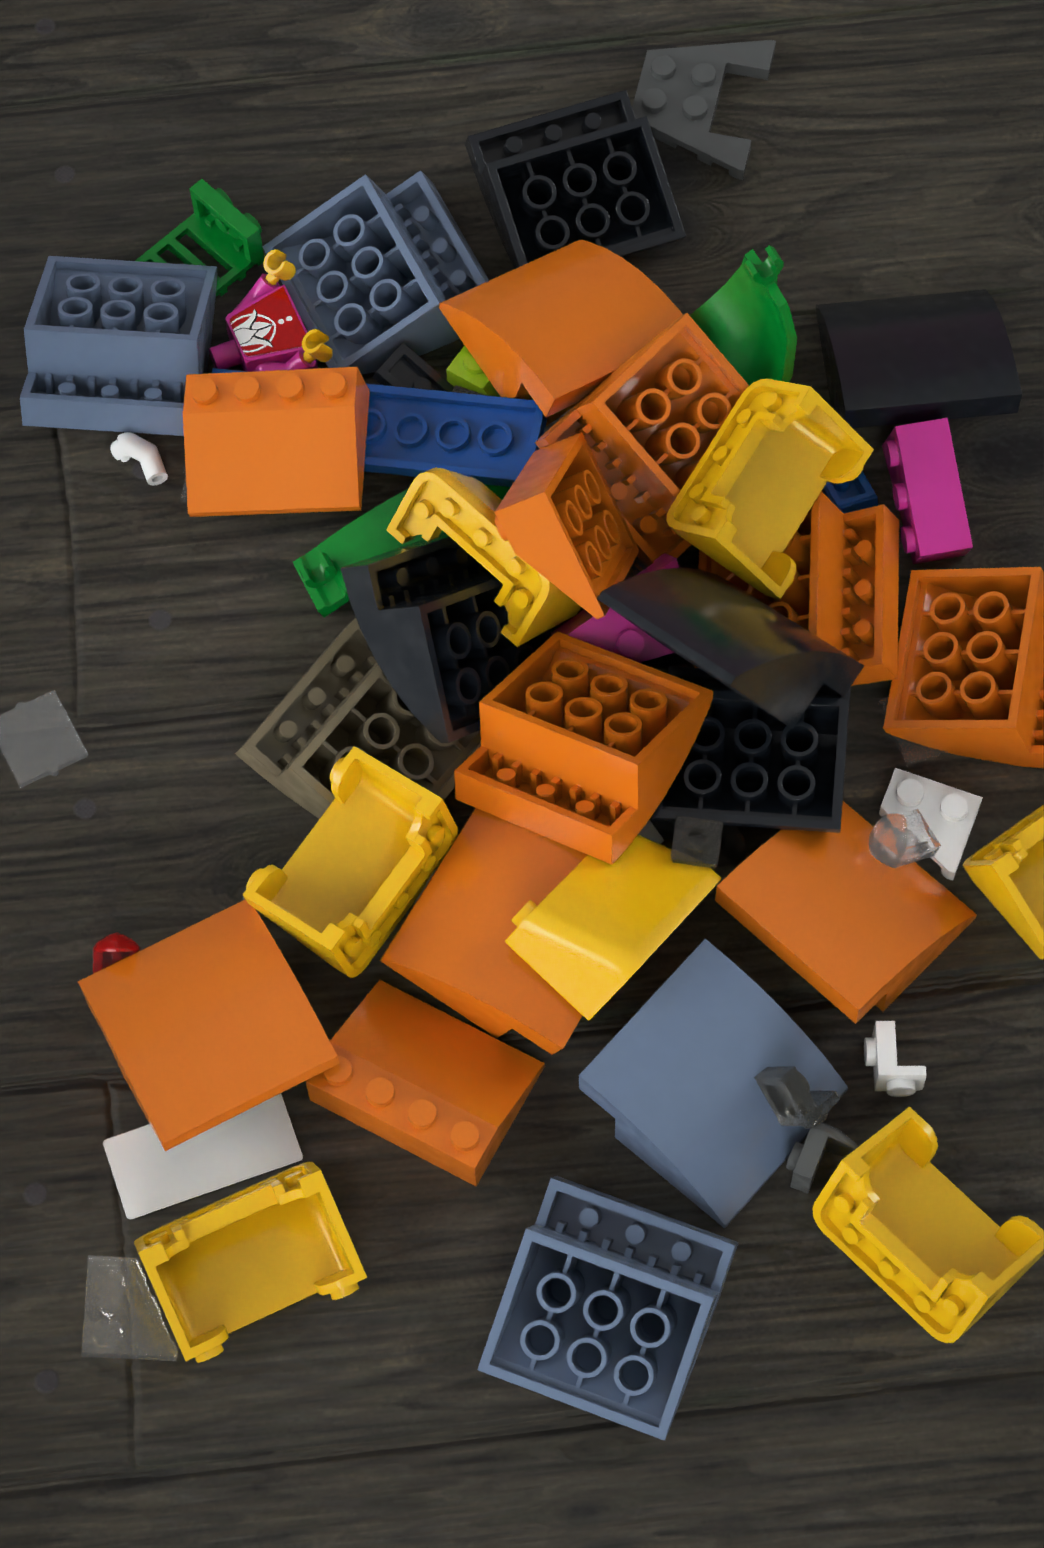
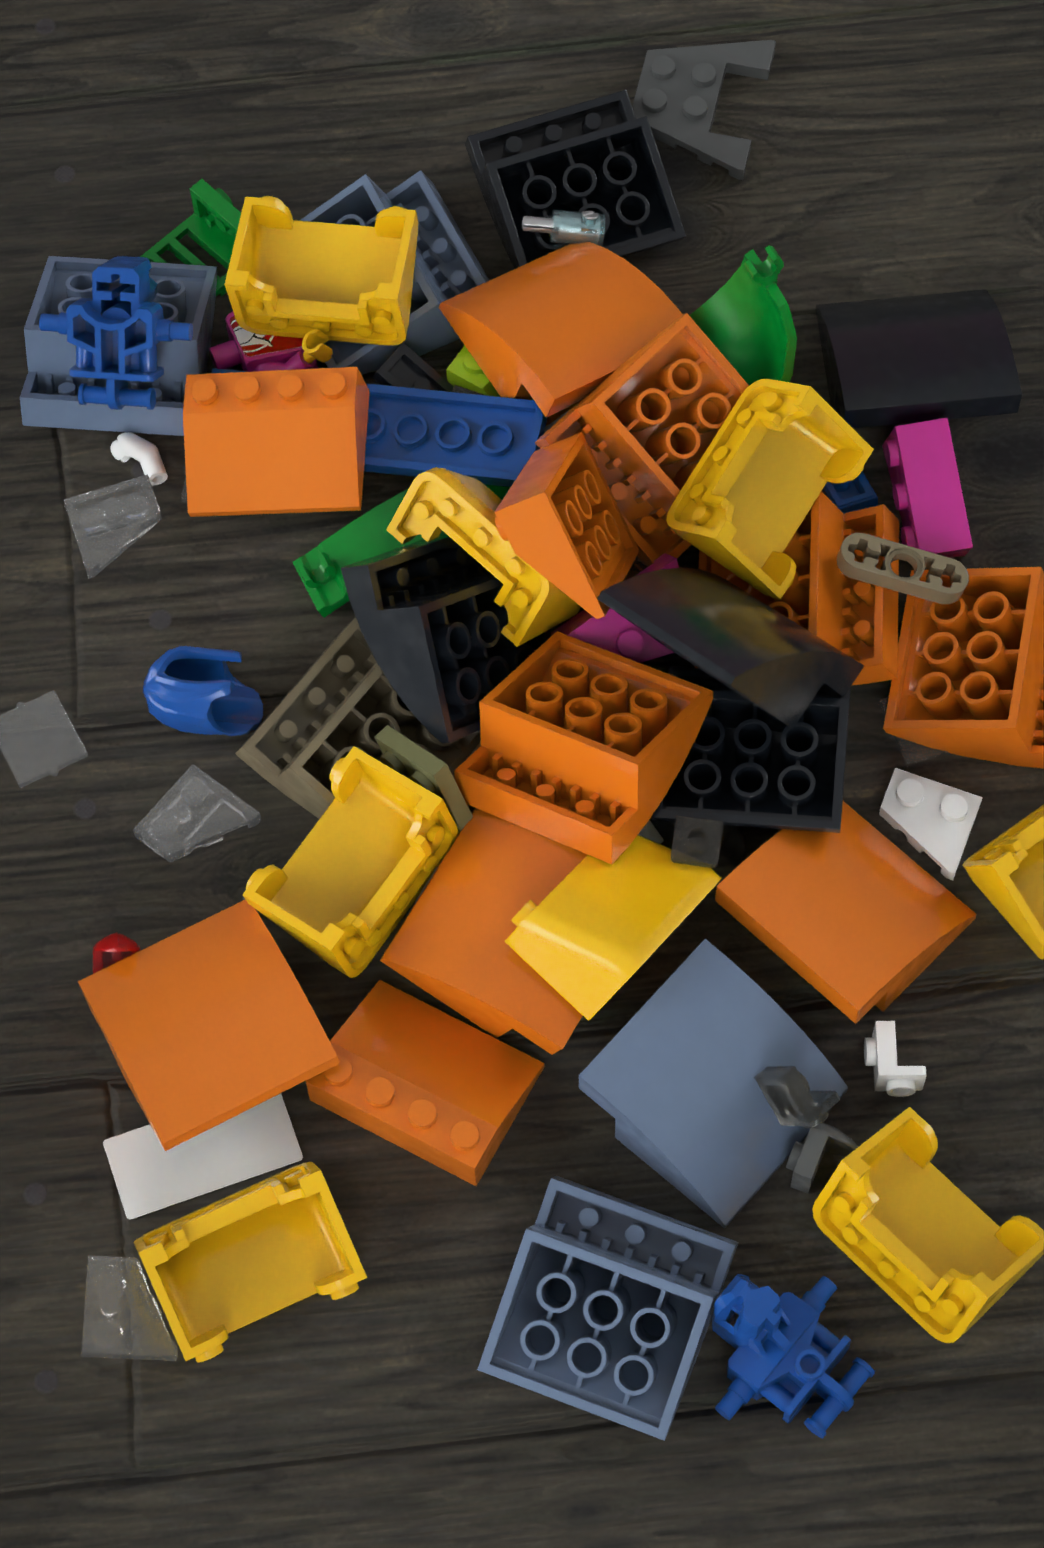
(111, 520): none -> clear wing
(117, 333): none -> blue piece
(193, 816): none -> clear wing
(198, 693): none -> blue hair
(322, 275): none -> yellow windscreen
(424, 770): none -> olive wing
(569, 226): none -> clear light blue piece
(784, 1352): none -> blue piece
(902, 839): clear plate -> none
(919, 559): none -> dark tan beam

